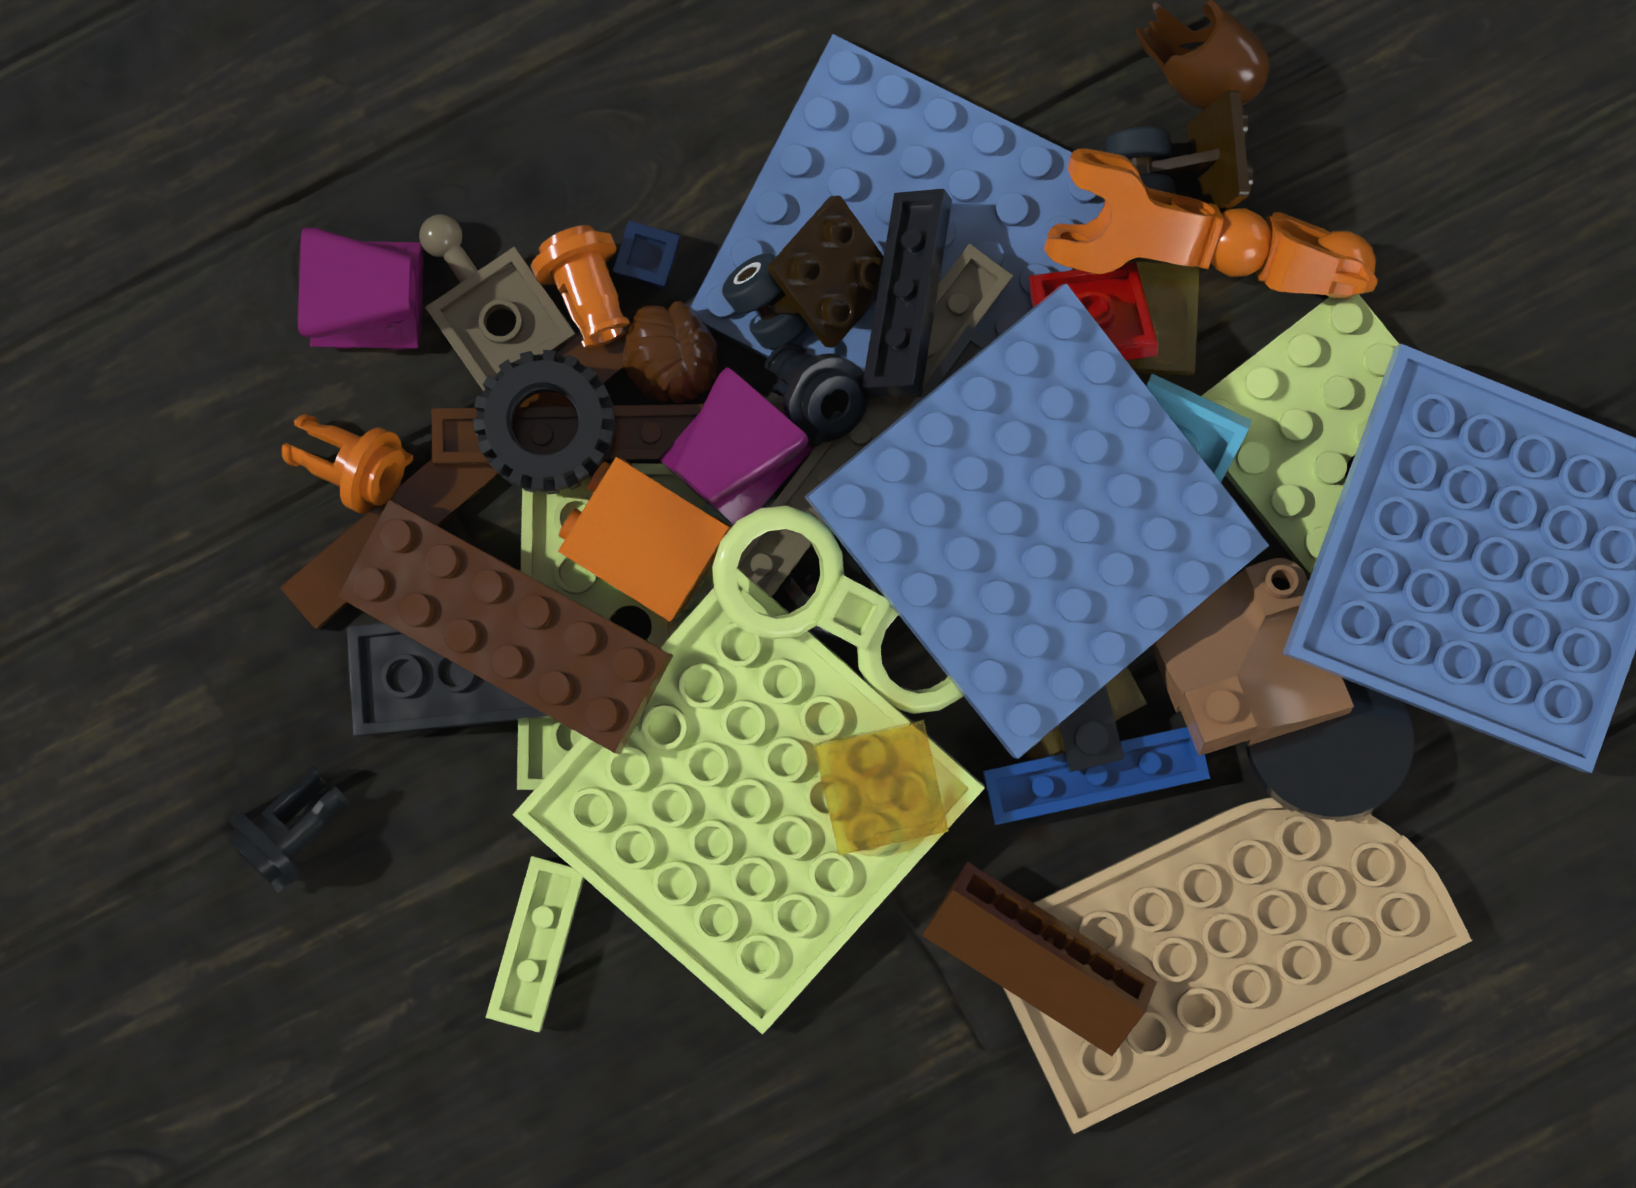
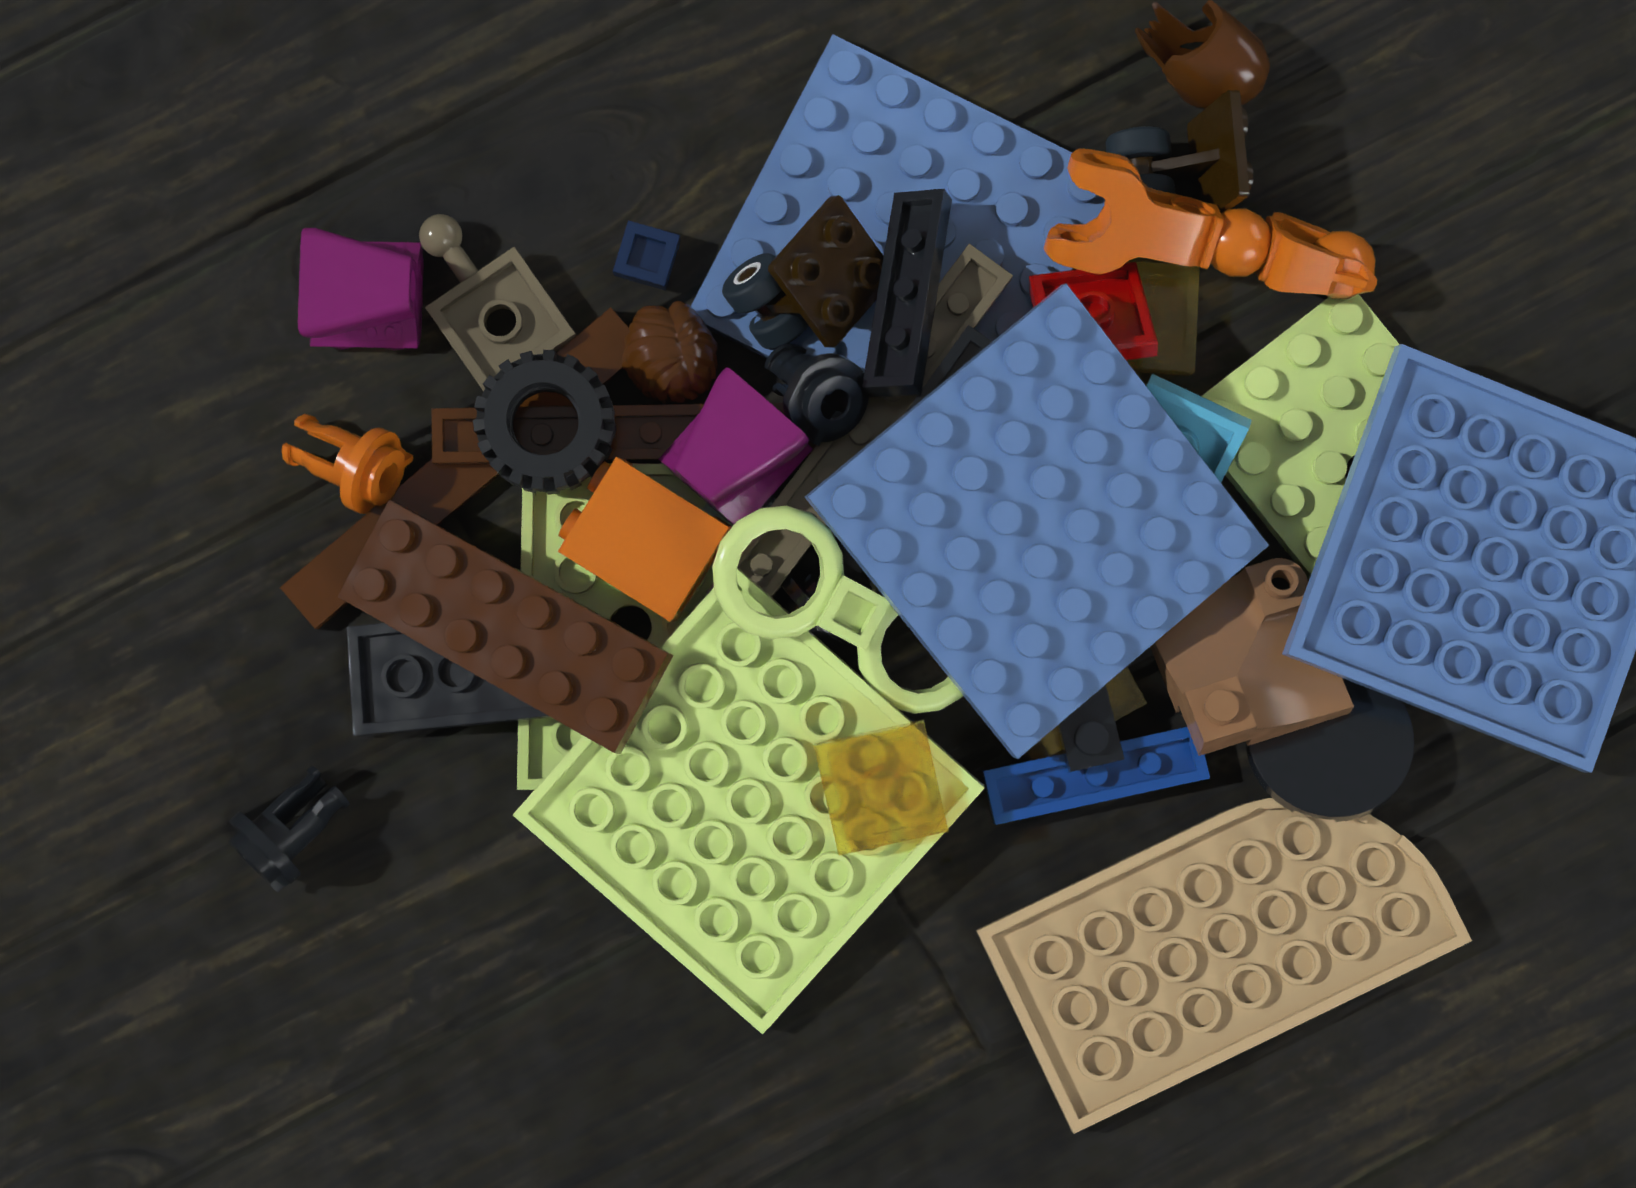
(535, 944): yellowish green plate -> none
(578, 267): orange piece -> none
(1040, 959): reddish brown brick -> none

